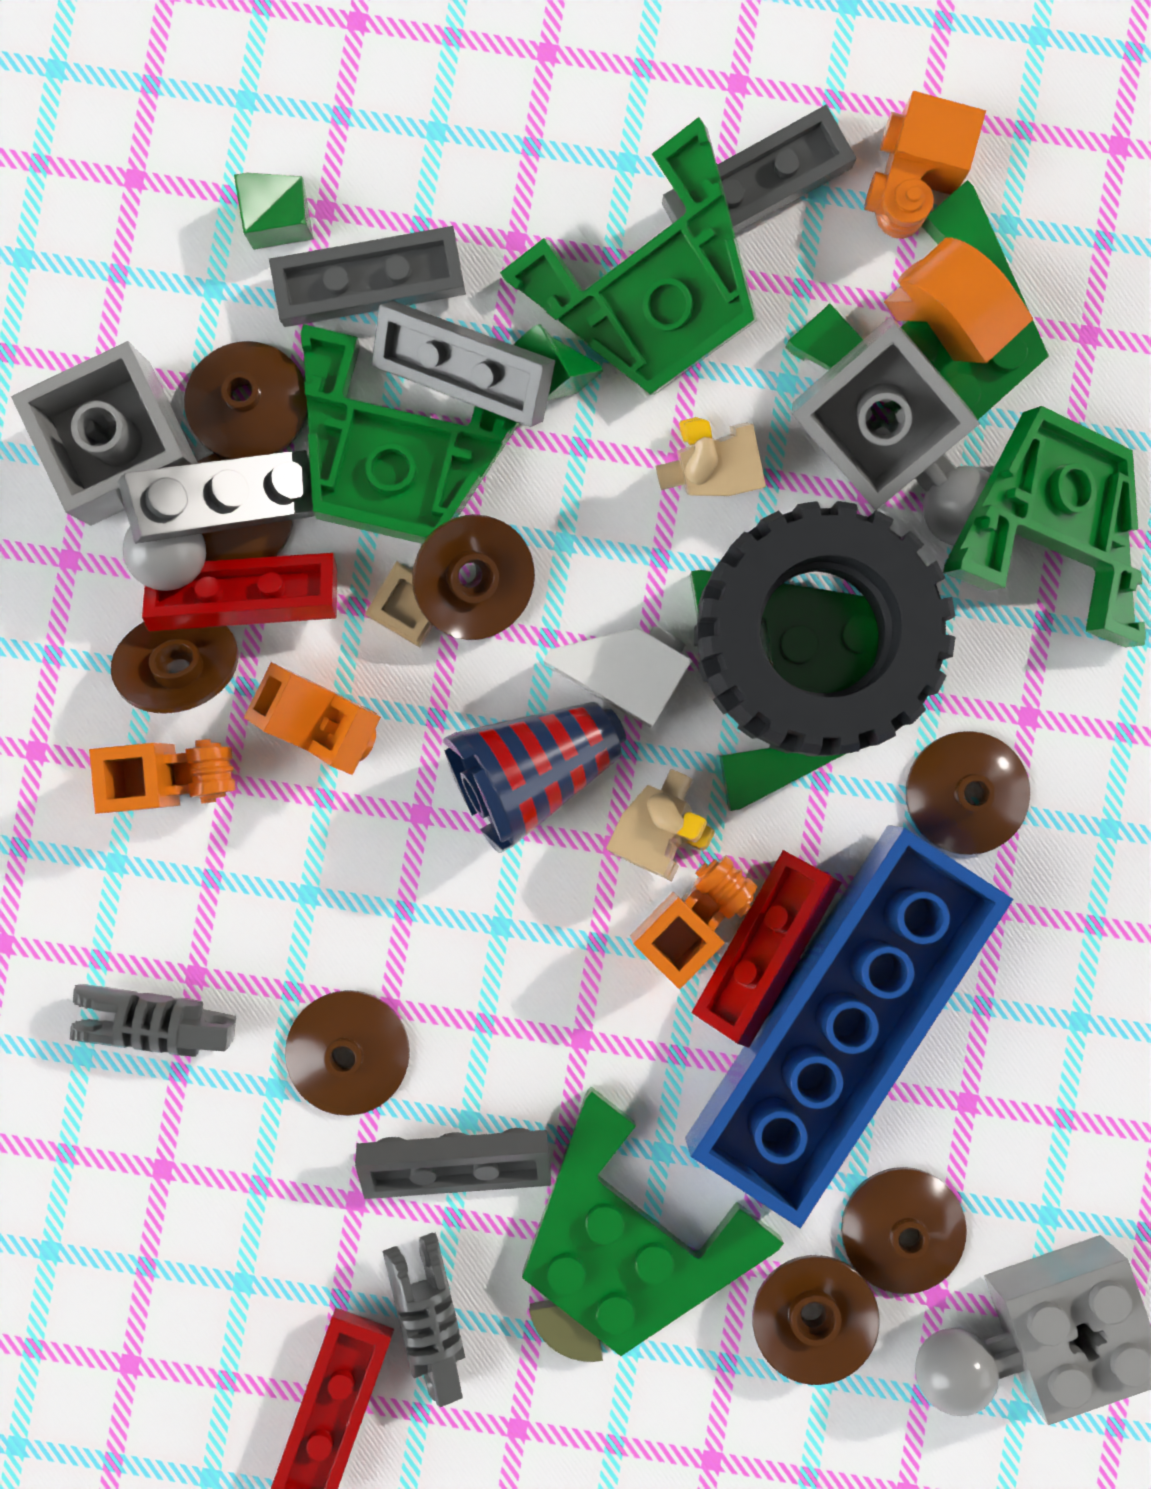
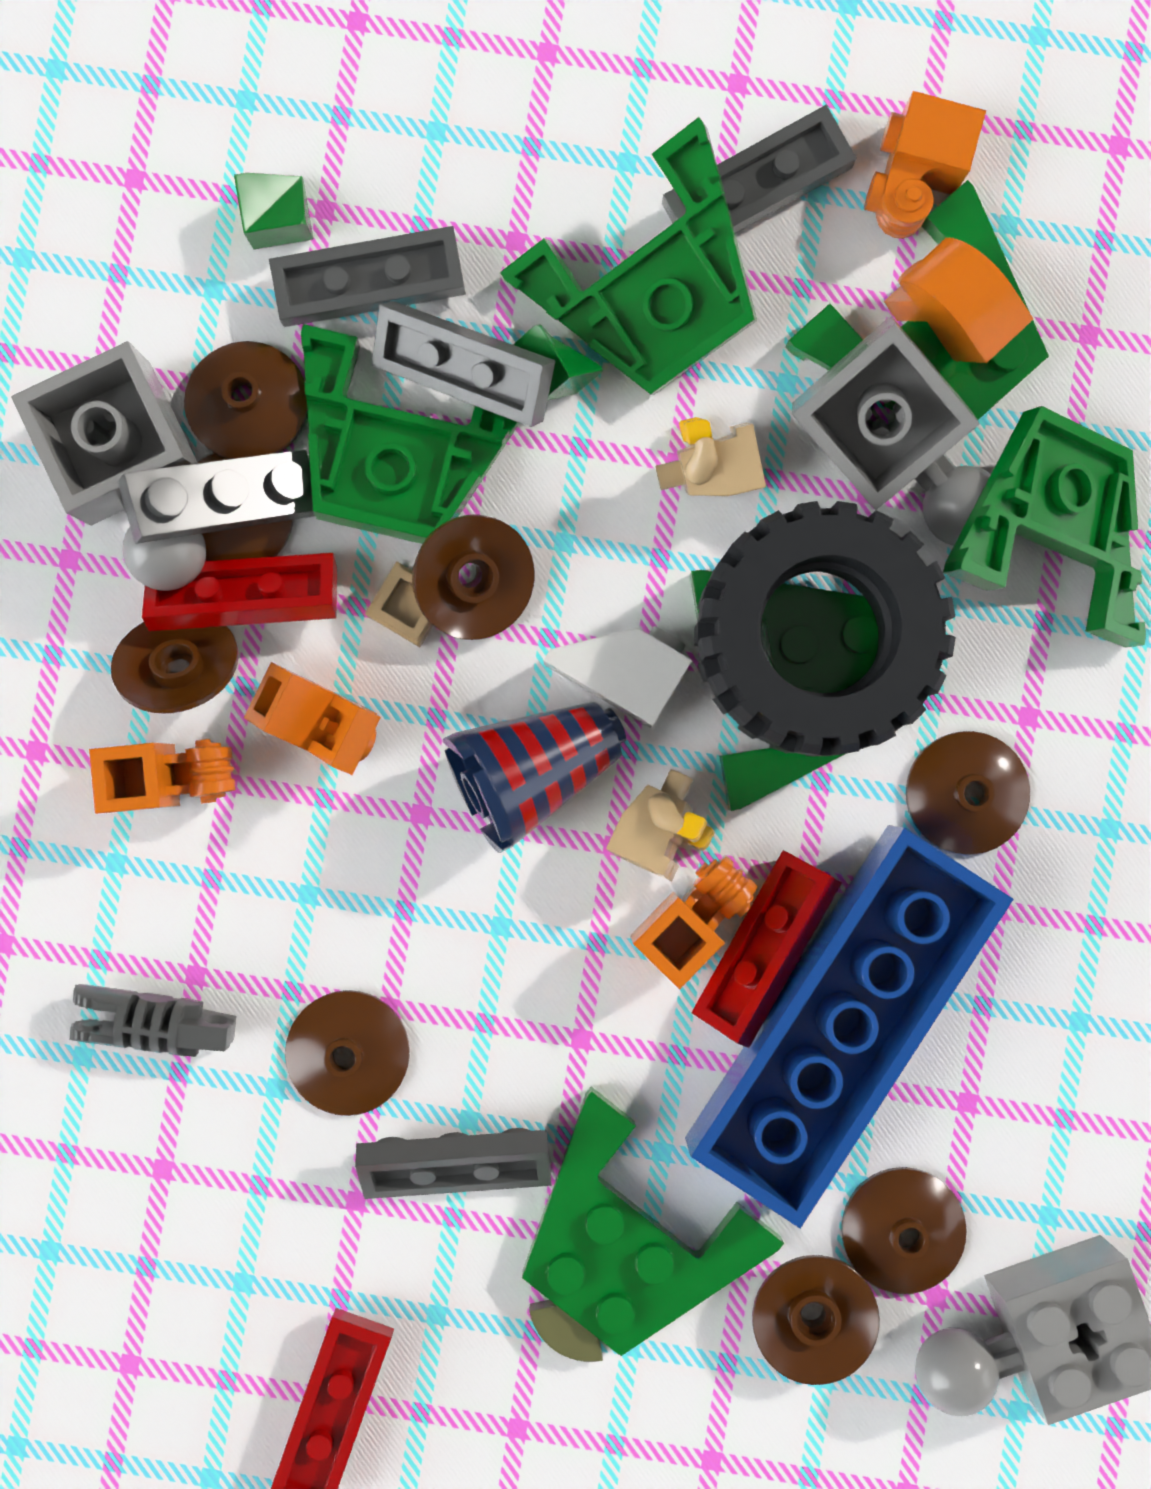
(428, 1320): dark grey hinge -> none

